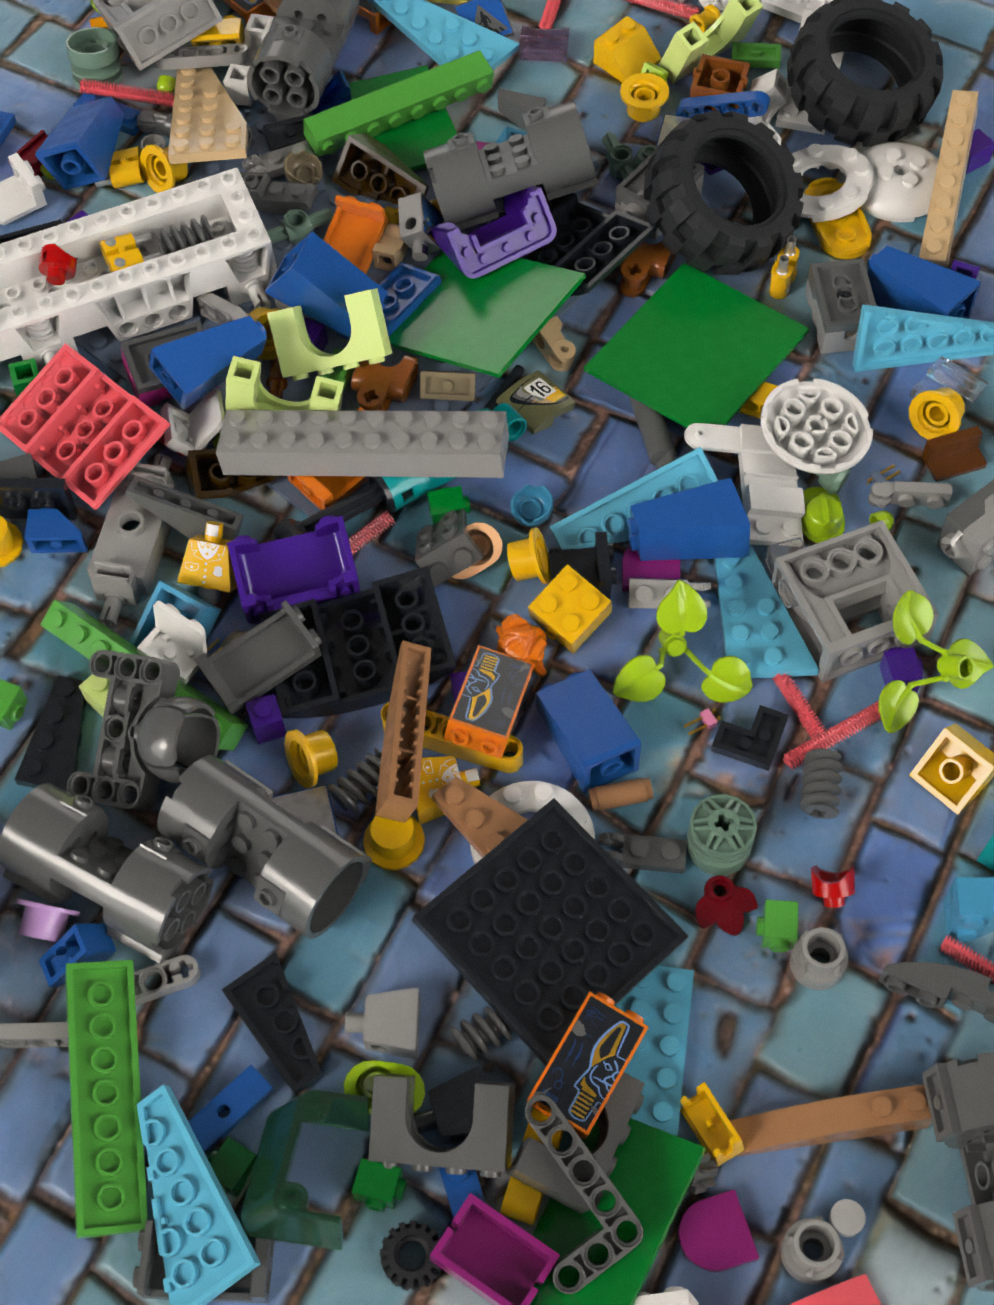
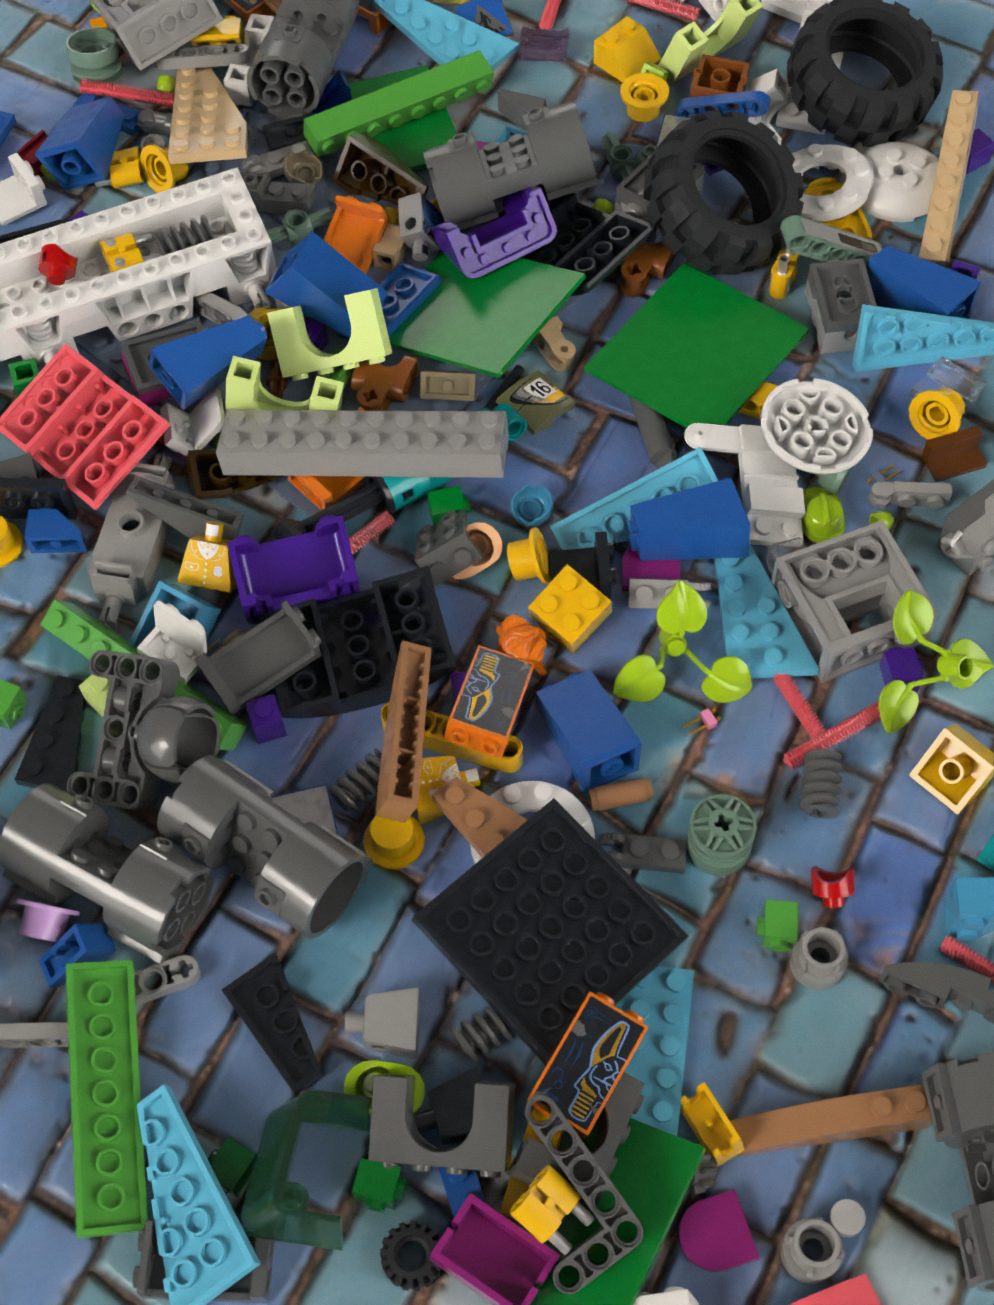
(239, 1097): blue tile -> none
(310, 755): yellow piece -> none
(546, 1205): none -> yellow piece
(603, 205): none -> lime hinge
(706, 18): yellow bush -> none
(724, 910): dark red plate -> none
(754, 745): black plate -> none
(757, 54): bright green plate -> none
(824, 241): none -> sand green beam

